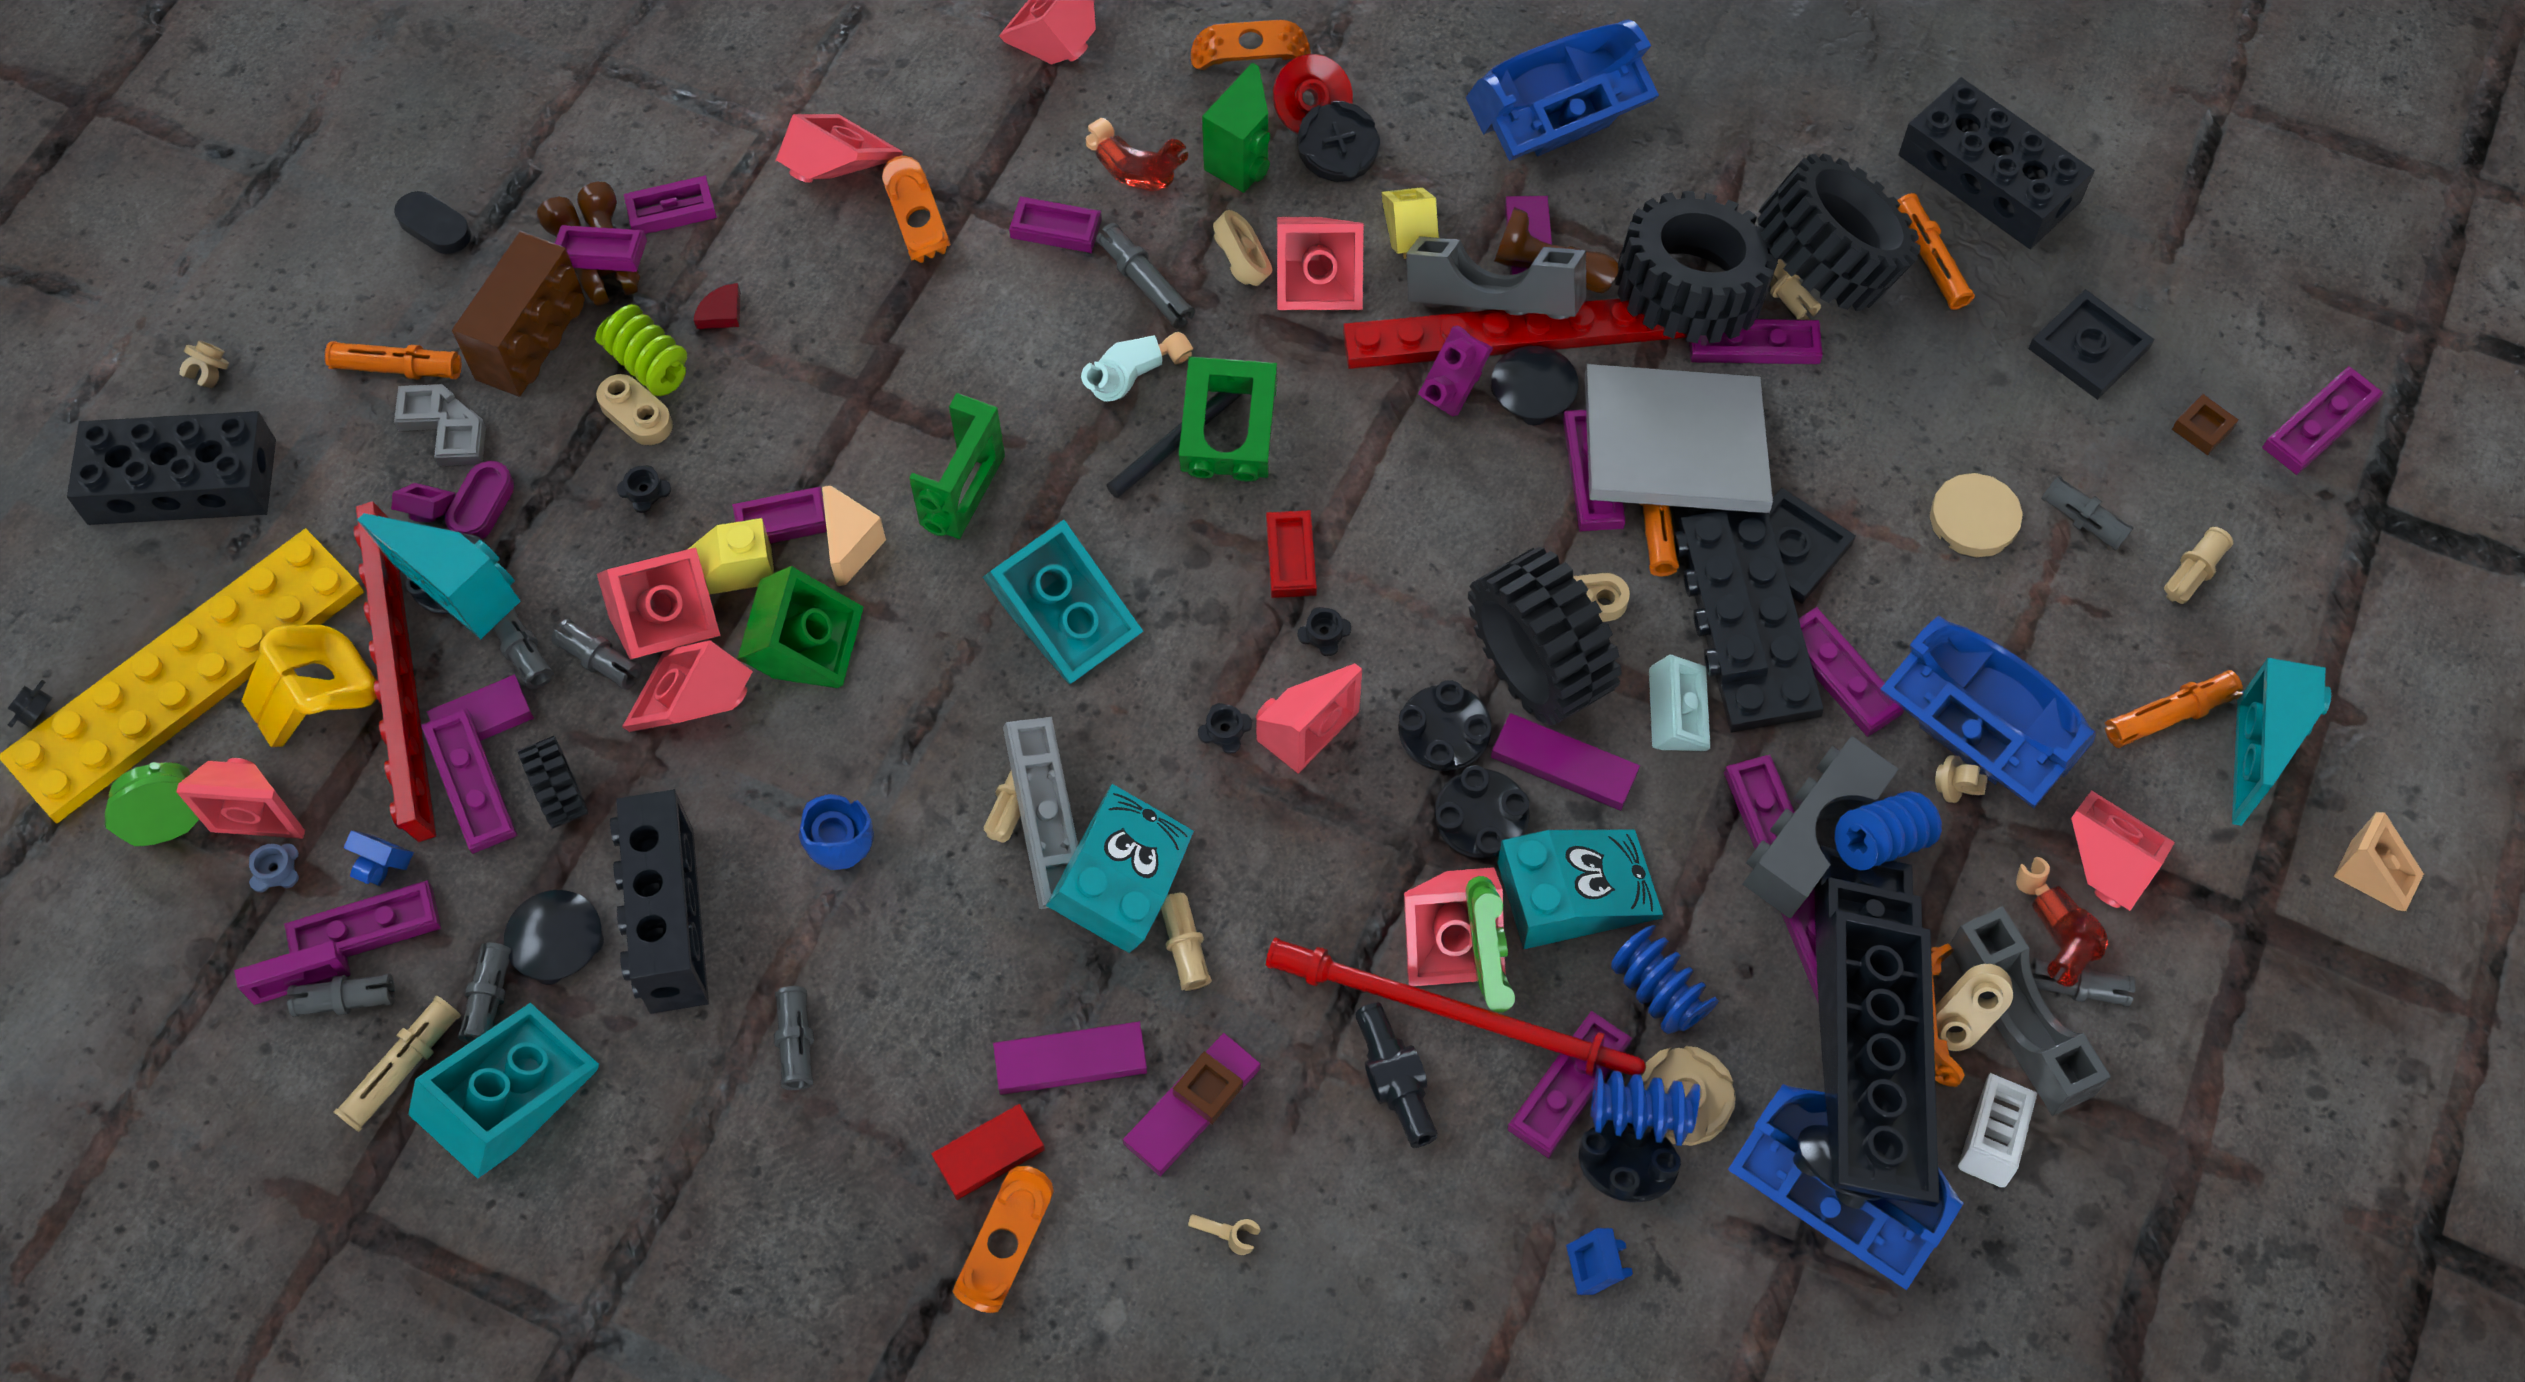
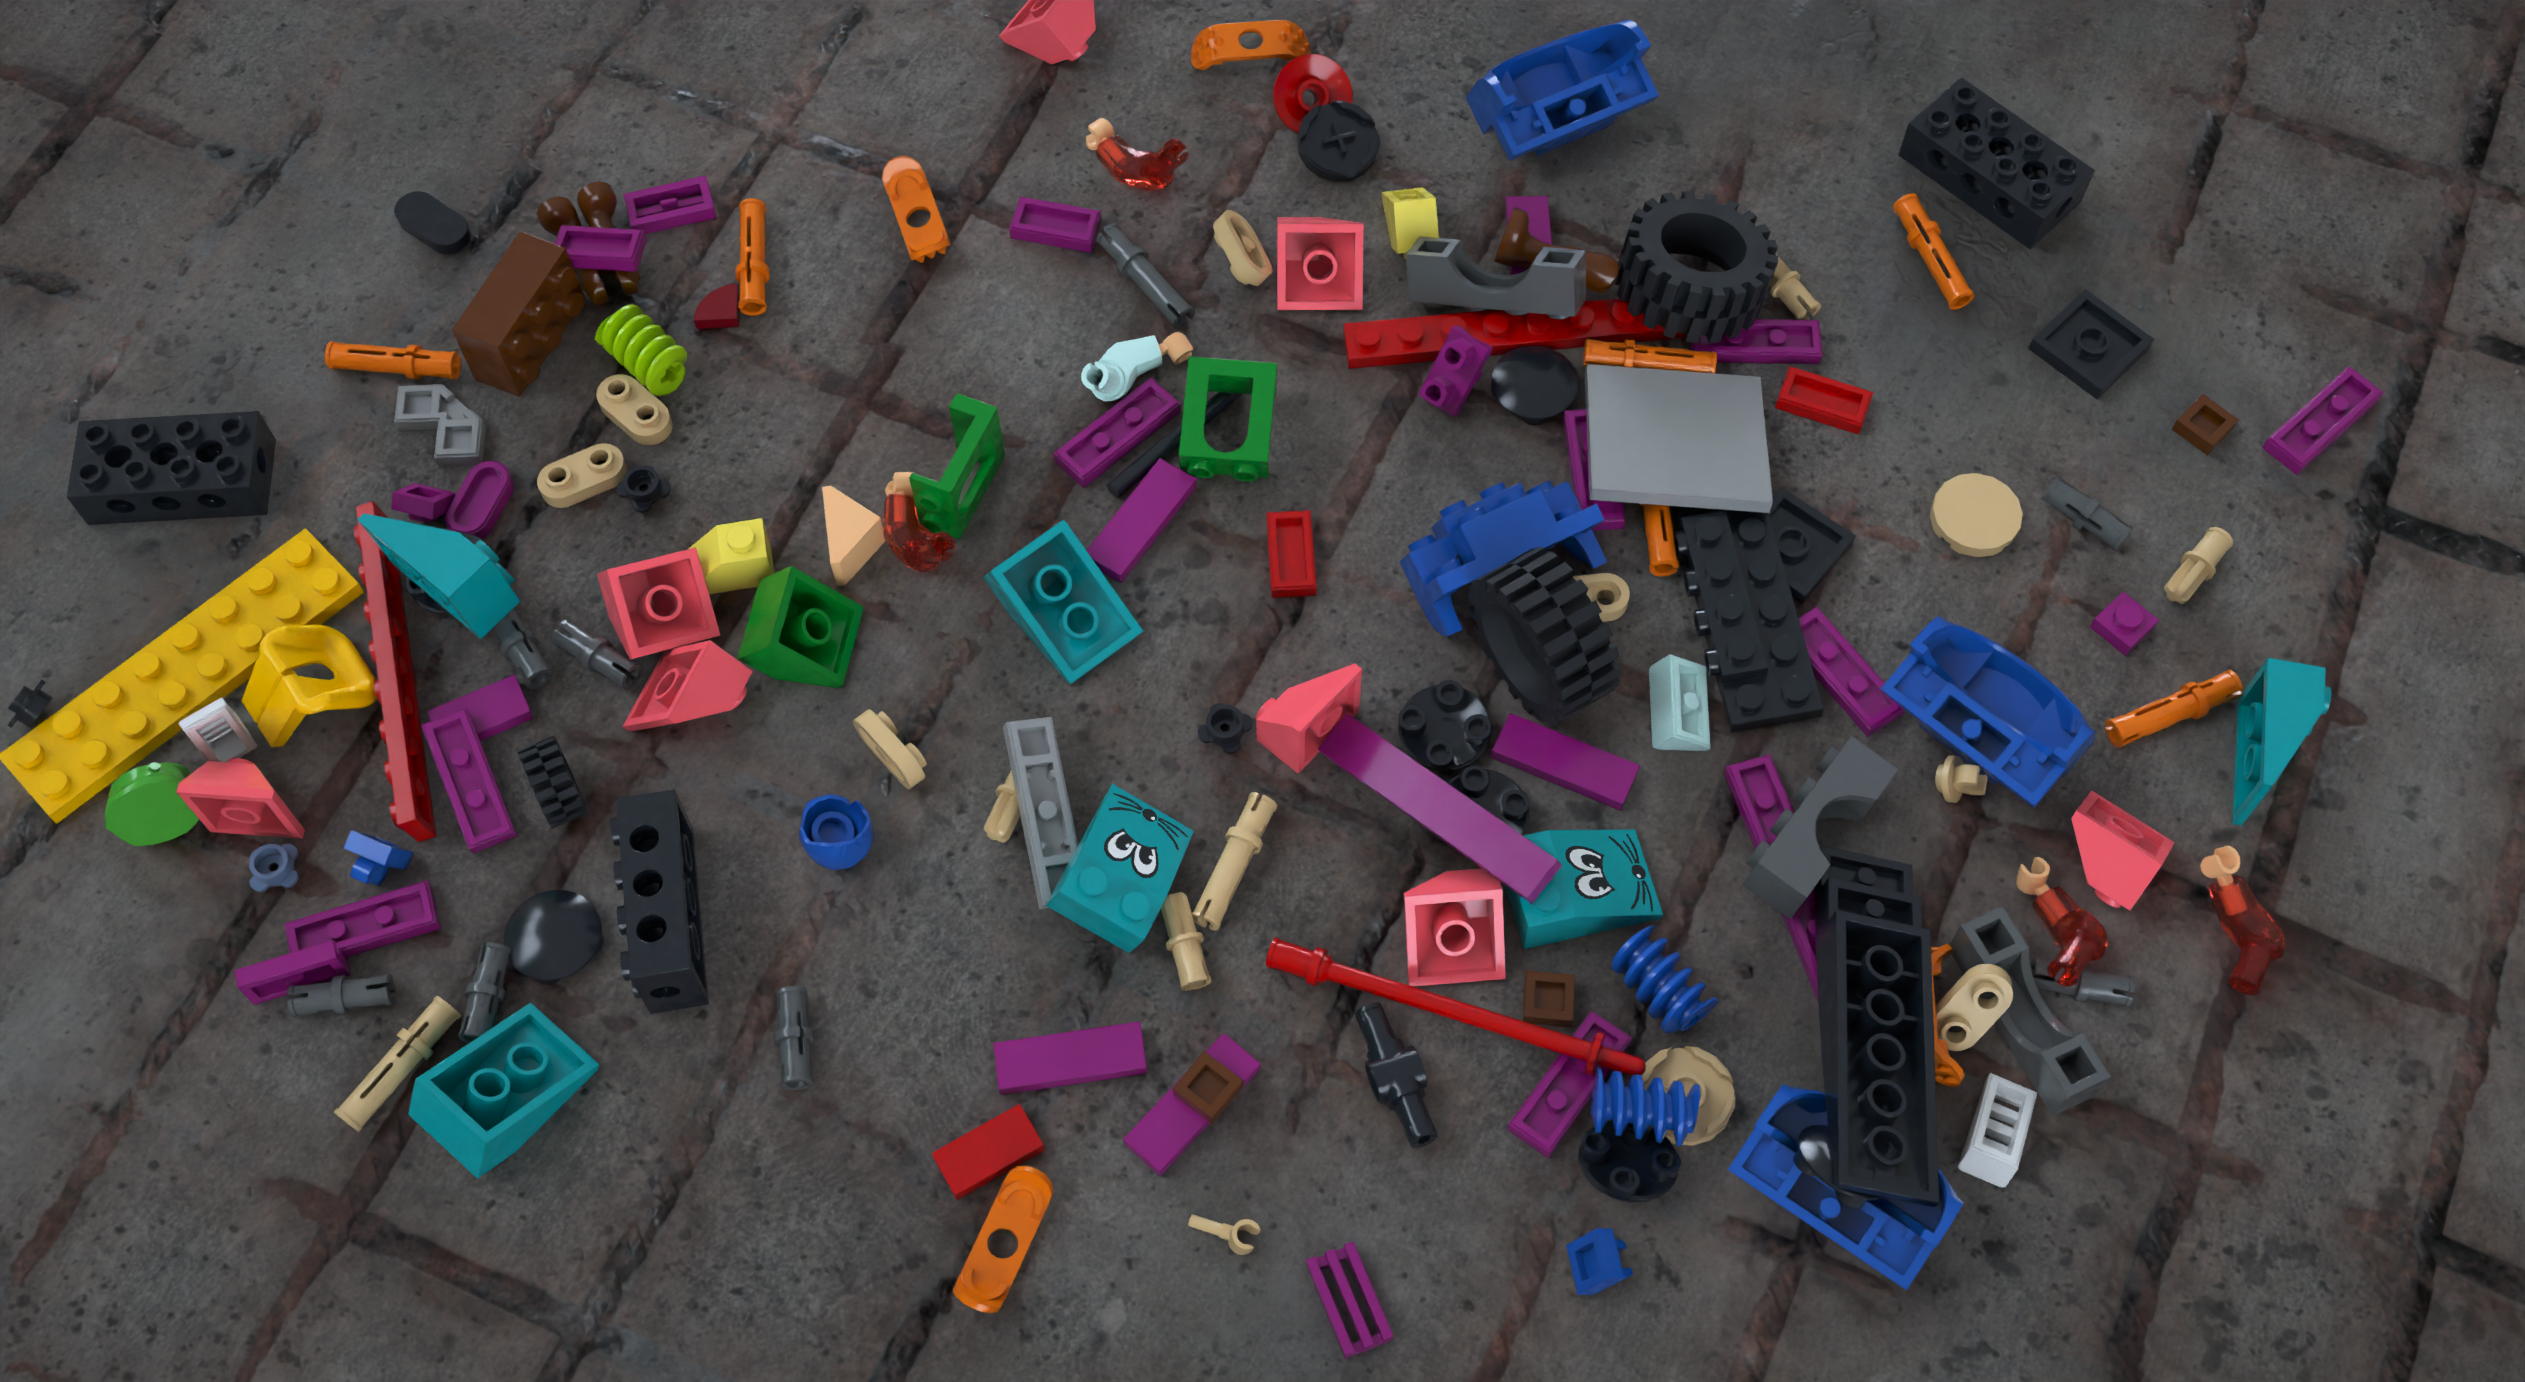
(208, 359): tan plate -> none
(218, 732): none -> white slope
(581, 475): none -> tan plate
(752, 270): none -> orange pin
(786, 514): magenta tile -> none
(830, 147): coral slope -> none
(880, 736): none -> tan plate
(905, 535): none -> clear red arm
(1117, 432): none -> magenta tile
(1141, 519): none -> magenta tile
(1238, 132): green slope -> none
(1241, 845): none -> tan pin
(1324, 619): black plate -> none
(1332, 1259): none -> magenta tile
(1440, 808): none -> magenta tile
(1488, 943): plate -> none
(1492, 534): none -> blue piece
(1549, 998): none -> reddish brown tile
(1641, 356): none -> orange pin
(1824, 400): none -> red tile
(1838, 232): black tyre -> none
(1887, 830): blue piece -> none
(2124, 623): none -> magenta plate
(2242, 921): none -> clear red arm
(2381, 864): light nougat slope -> none

